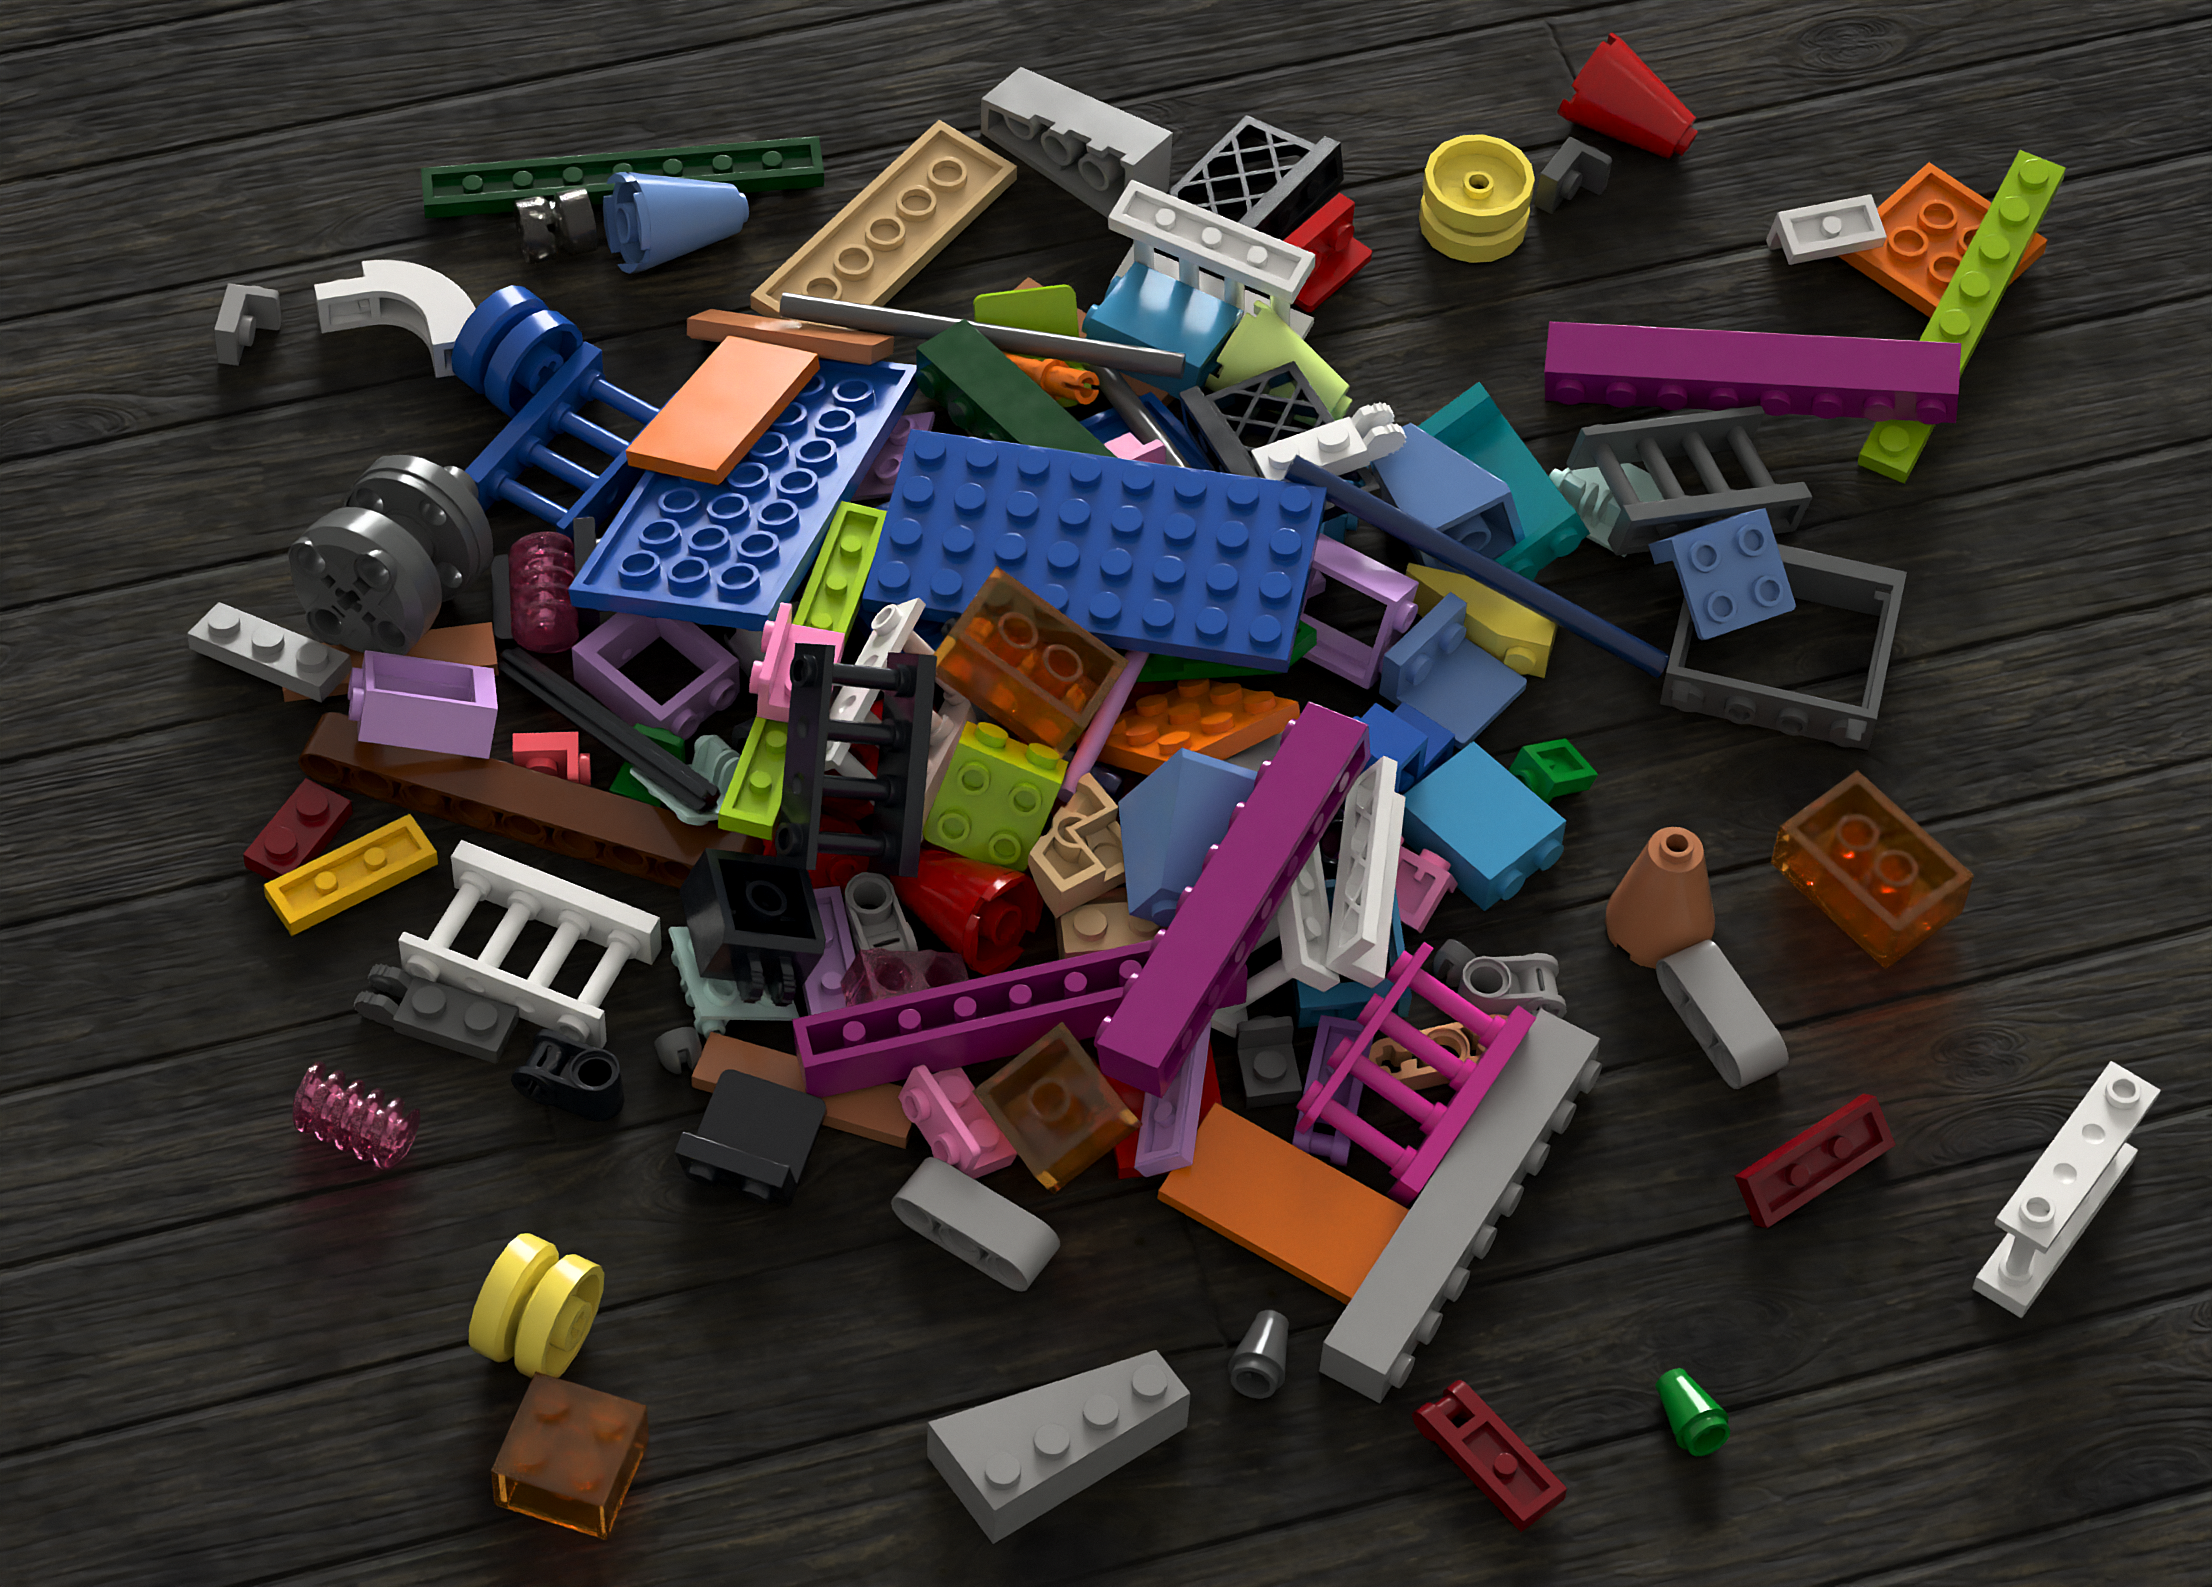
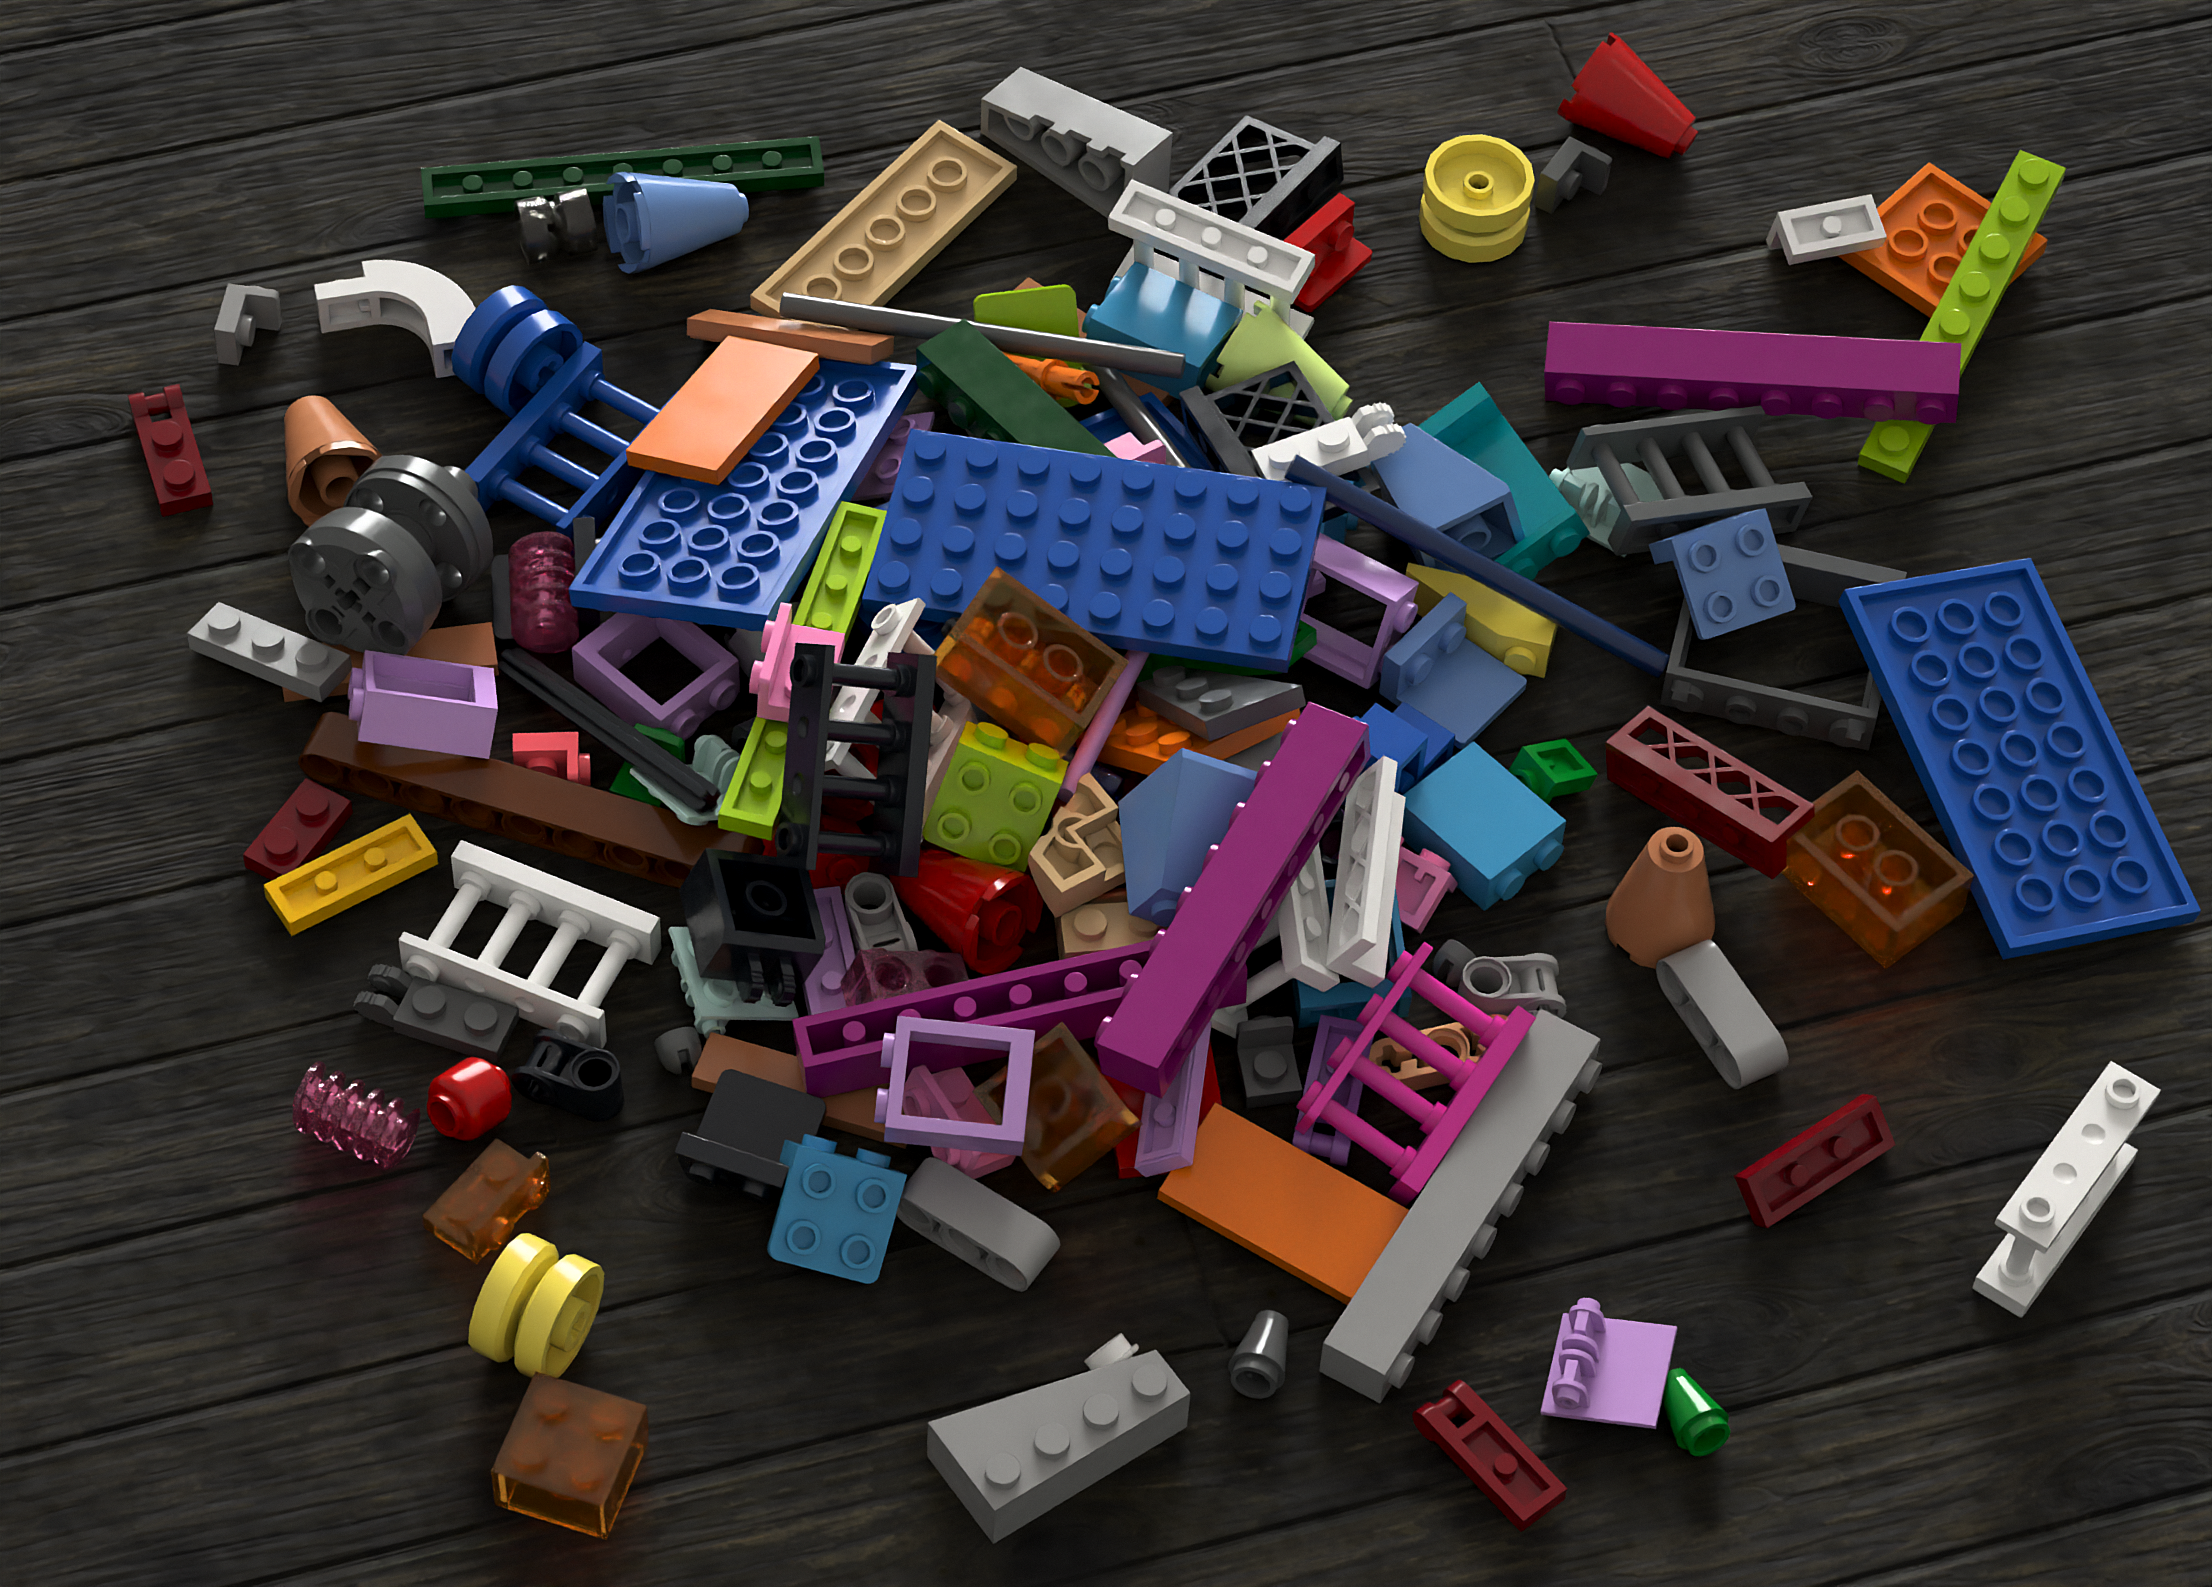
(170, 451): none -> dark red plate
(322, 457): none -> nougat cone
(469, 1099): none -> red head
(489, 1200): none -> clear orange bracket
(835, 1209): none -> dark azure bracket
(950, 1133): none -> lavender window
(1111, 1352): none -> white plate
(1216, 702): none -> dark grey wing
(1608, 1368): none -> lavender hinge
(1693, 795): none -> dark red fence
(2018, 758): none -> blue plate

